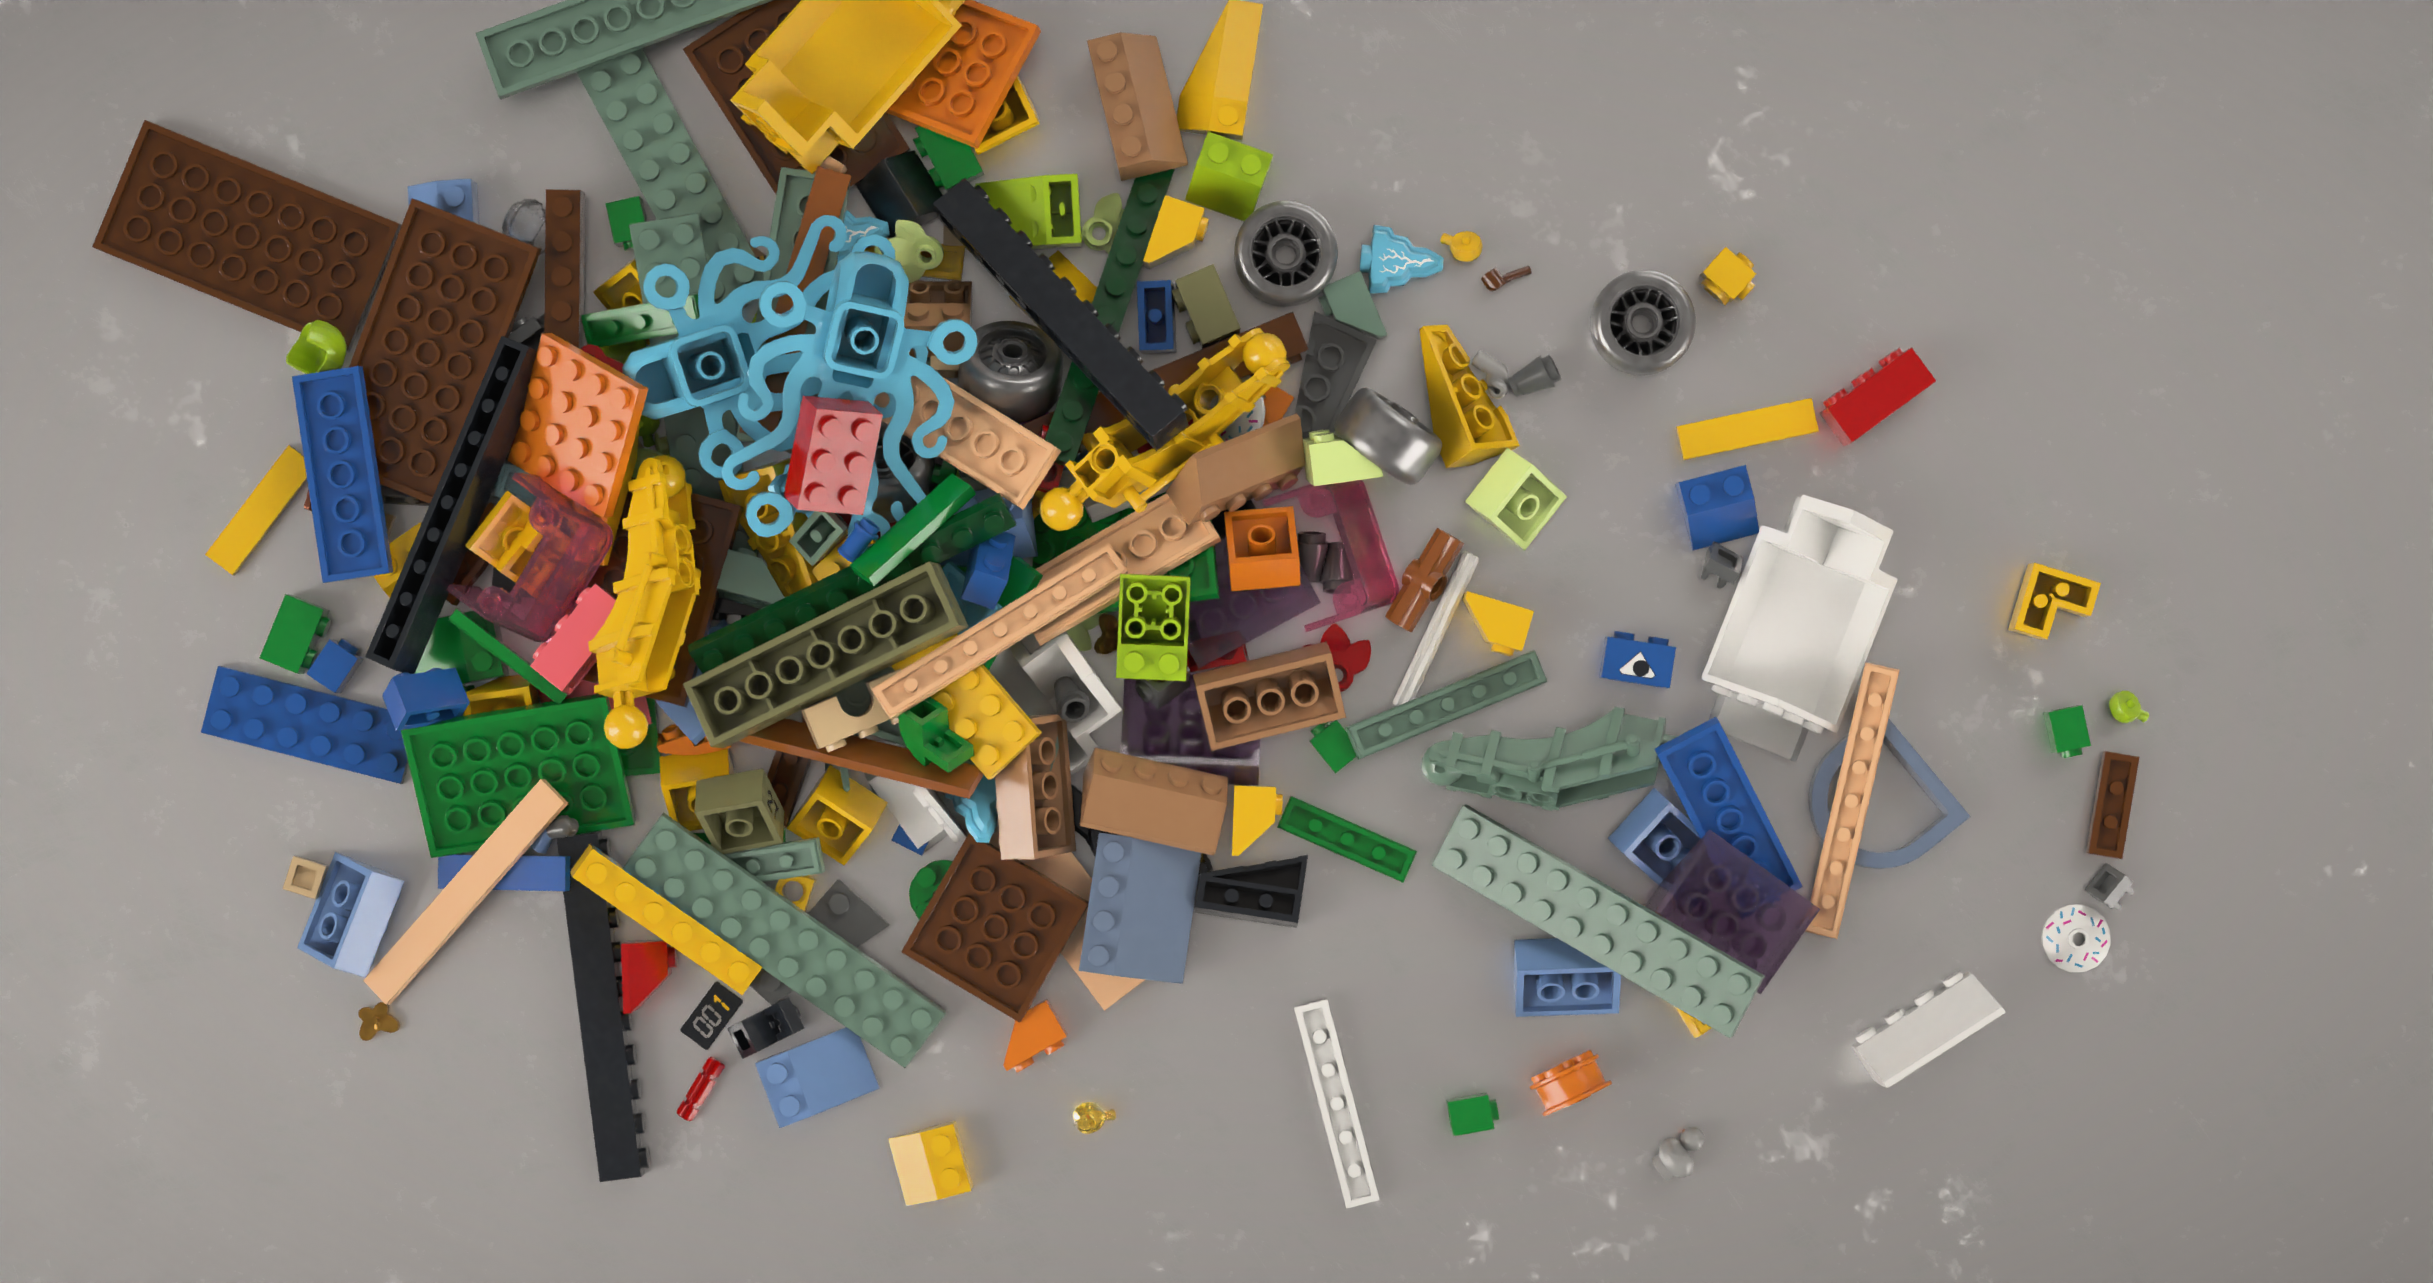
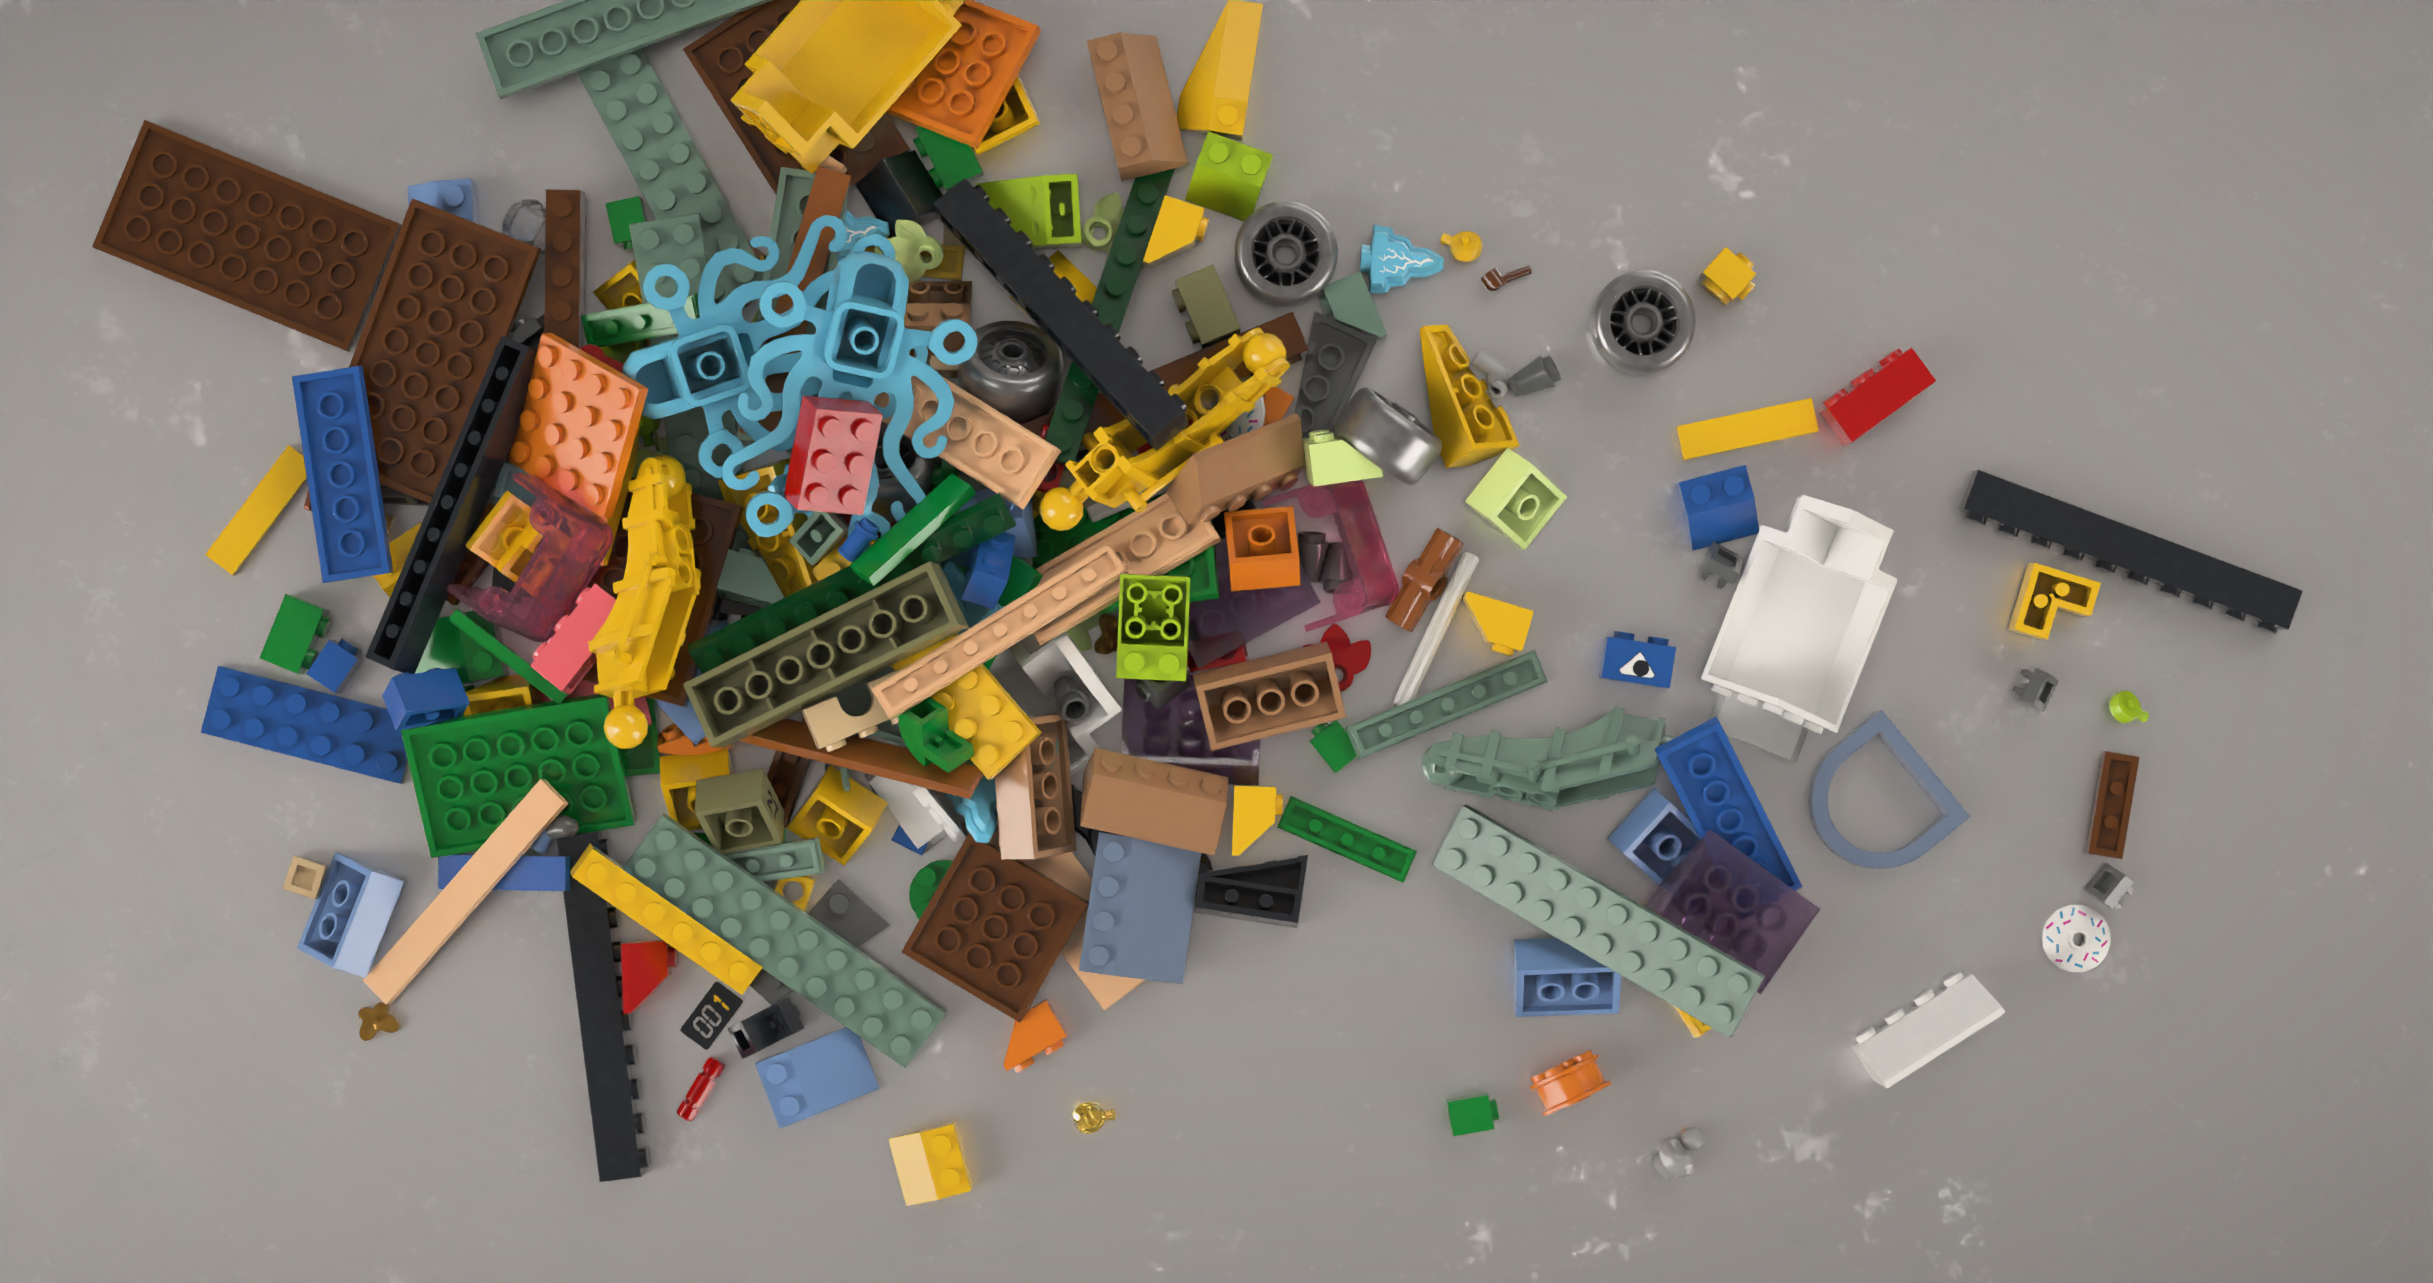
(318, 349): lime hair -> none
(1156, 317): blue brick -> none
(1336, 1103): white plate -> none
(1852, 797): light nougat tile -> none
(2038, 689): none -> dark grey tile
(2067, 730): green brick -> none
(2131, 551): none -> black brick

